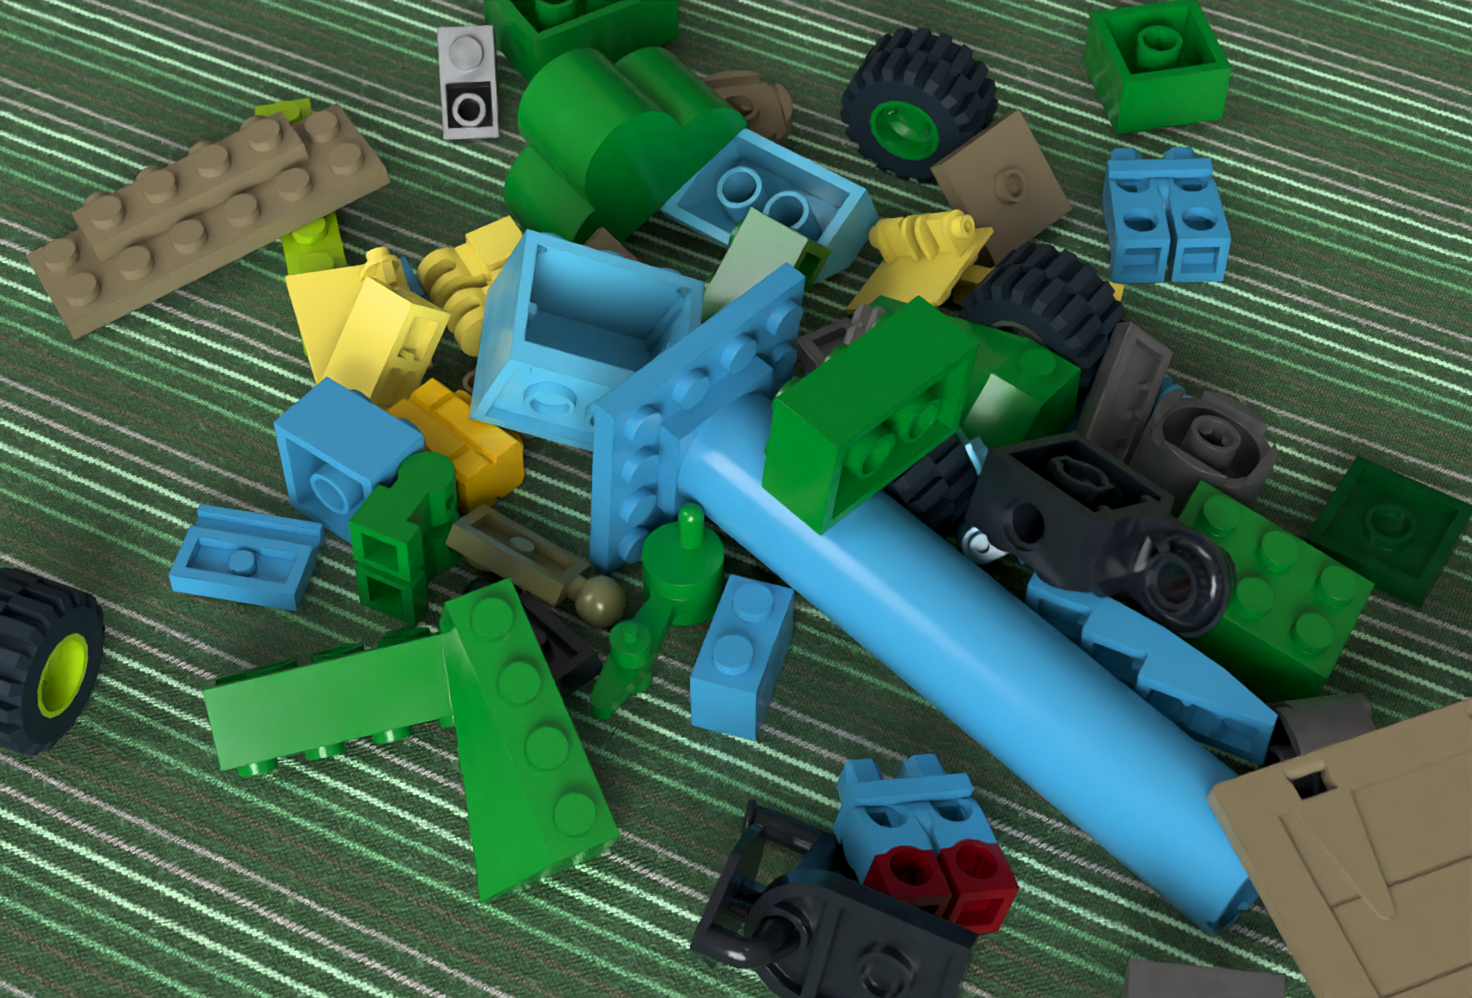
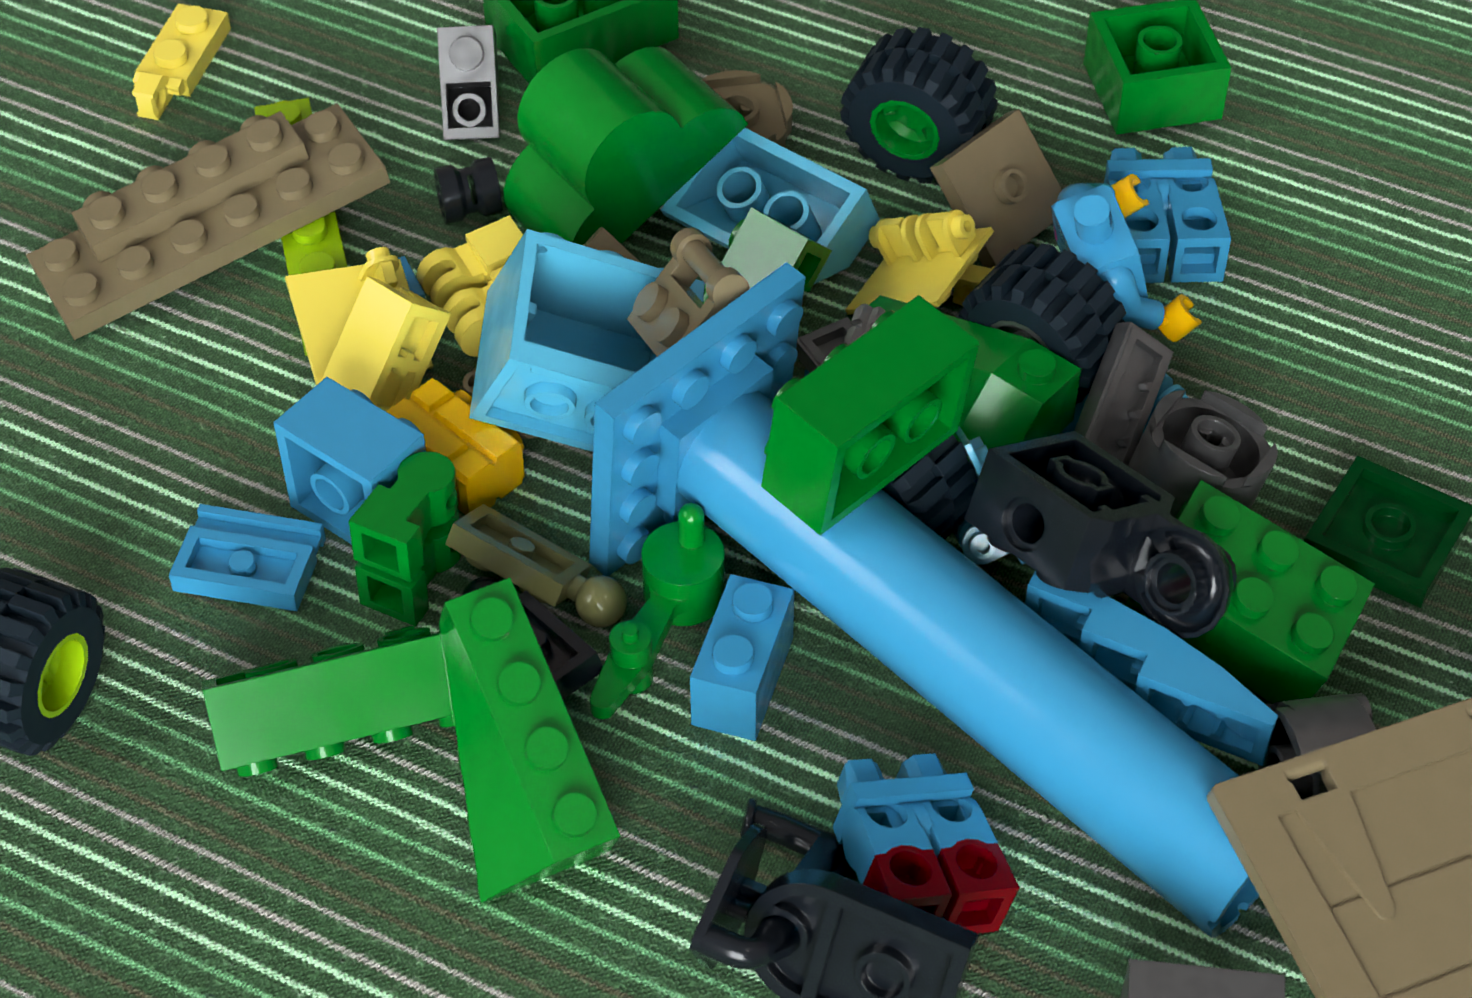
(178, 57): none -> light yellow hinge
(455, 193): none -> black wheel
(668, 307): none -> dark tan plate
(1093, 226): none -> dark azure torso

